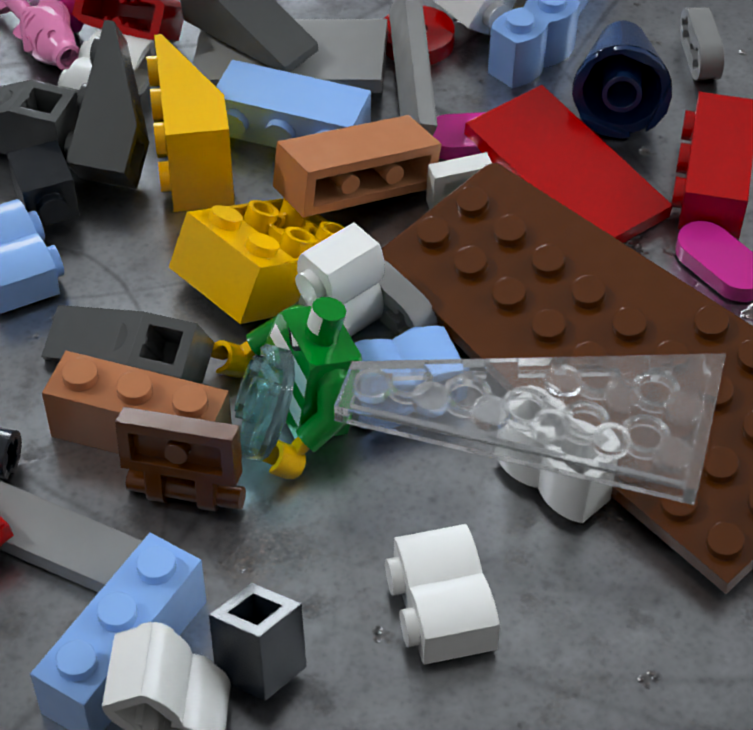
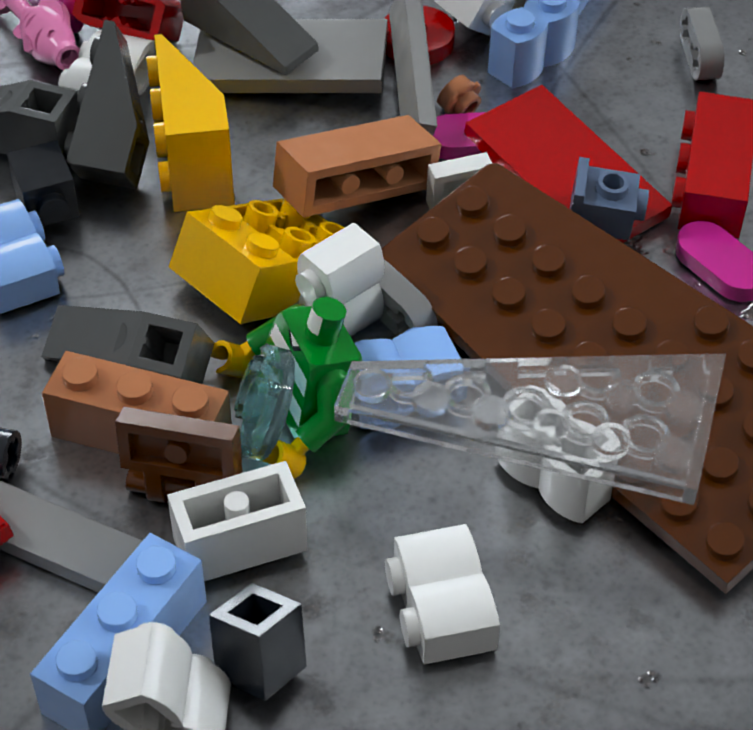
(240, 520): none -> white brick
(282, 105): light blue brick -> none
(460, 96): none -> nougat plate
(608, 198): none -> sand blue brick
(622, 83): dark blue cone -> none

